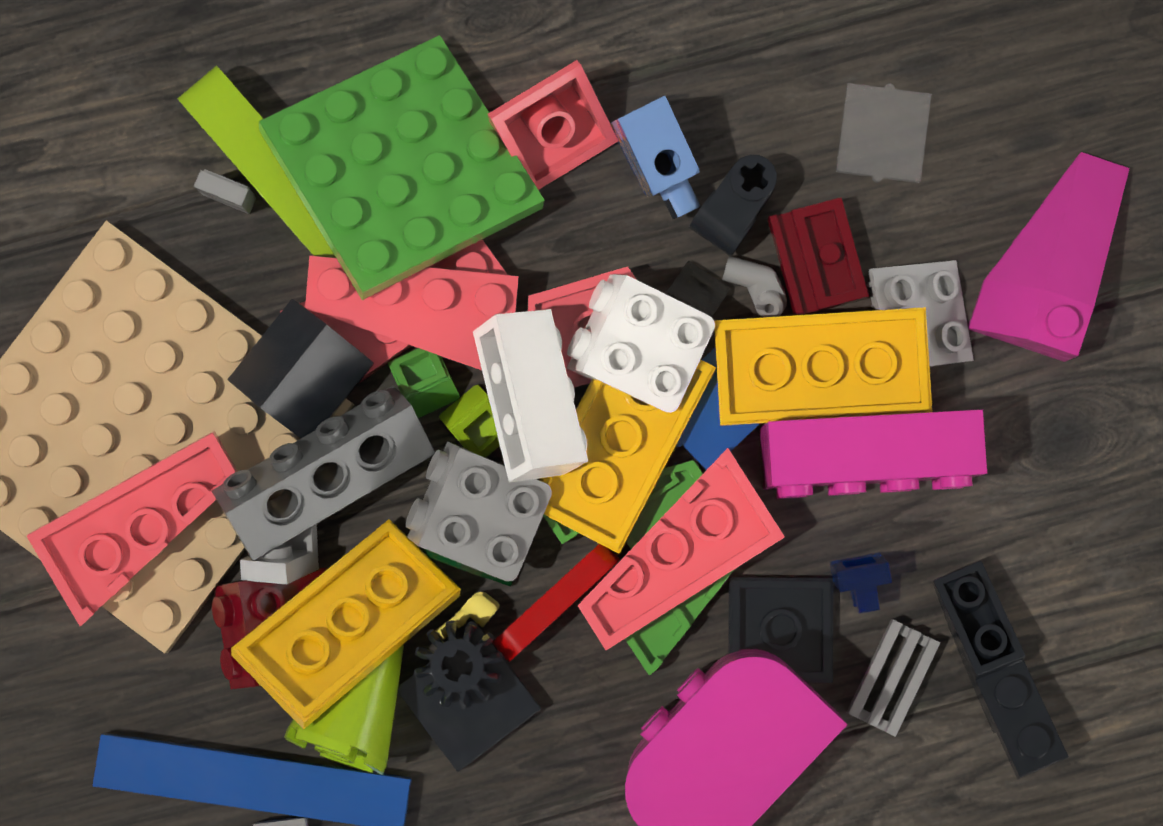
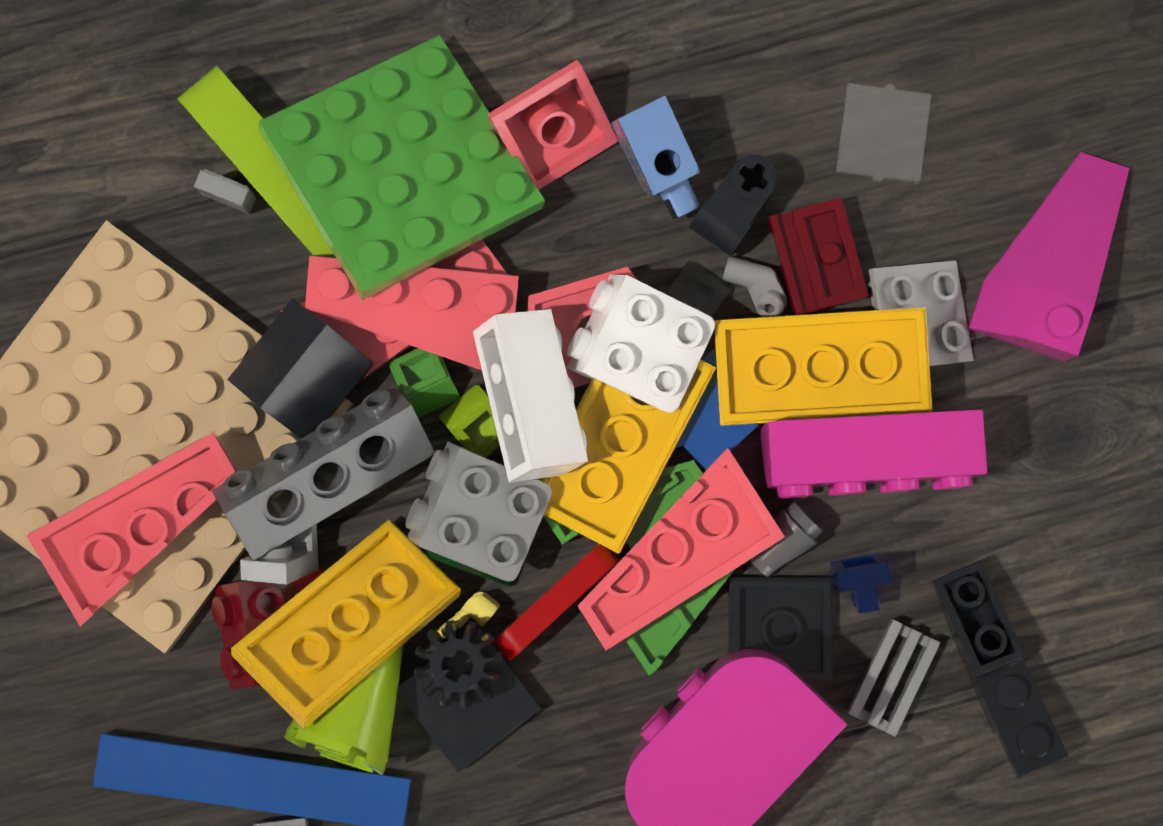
(800, 535): none -> dark grey cone

